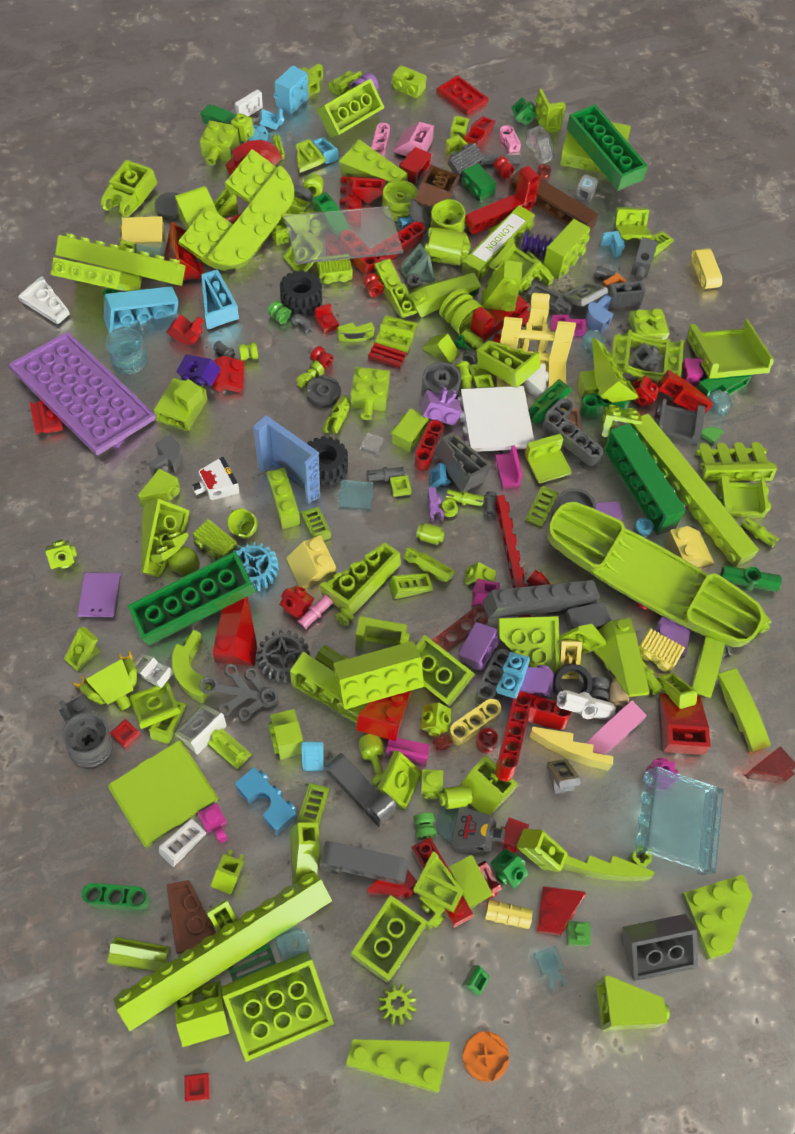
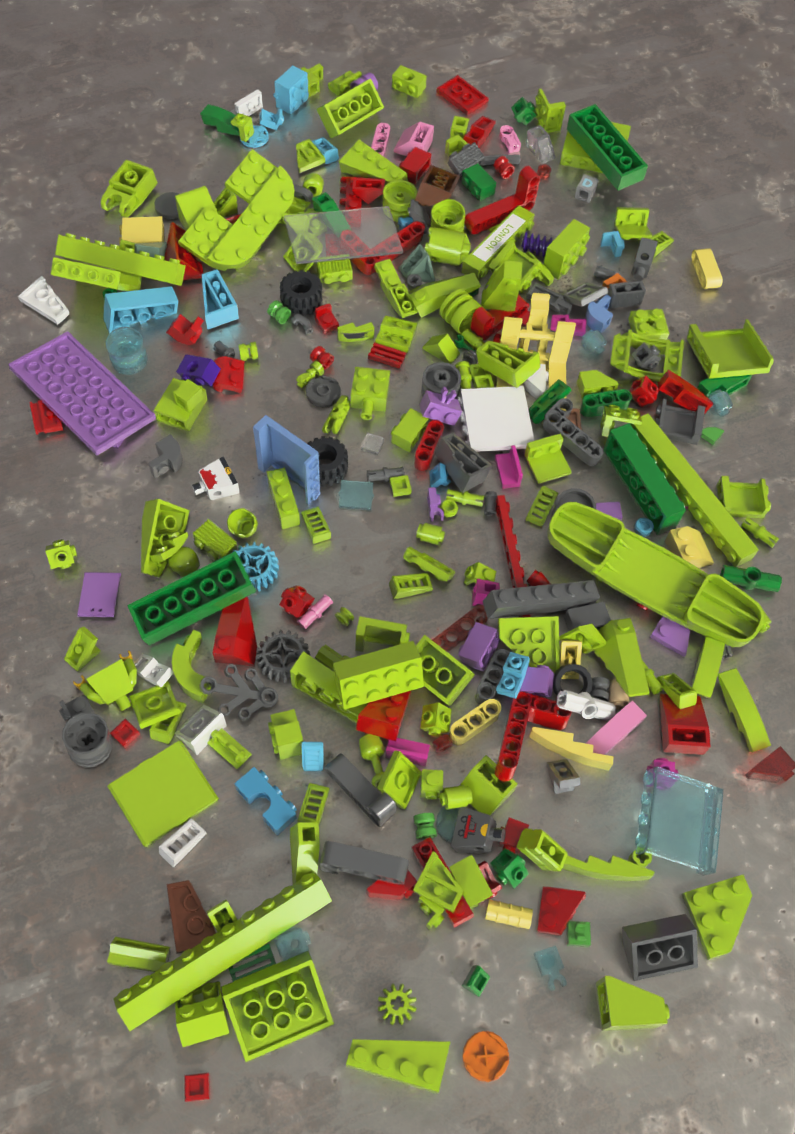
(106, 892): green beam -> none
(161, 486): lime slope -> none
(213, 821): dark pink plate -> none
(219, 141): lime brick -> none
(227, 872): lime brick -> none
(264, 148): red arch -> none
(277, 142): lime axle -> none
(280, 234): lime bracket -> none
(311, 563): light yellow slope -> none
(362, 578): lime wedge -> none
(373, 285): red wheel -> none
(389, 939): lime brick -> none
(487, 736): red wheel -> none
(559, 204): reddish brown brick -> none
(609, 376): lime wedge -> none
(660, 650): light yellow brick -> none
(691, 370): dark pink brick -> none
(737, 471): lime fence -> none

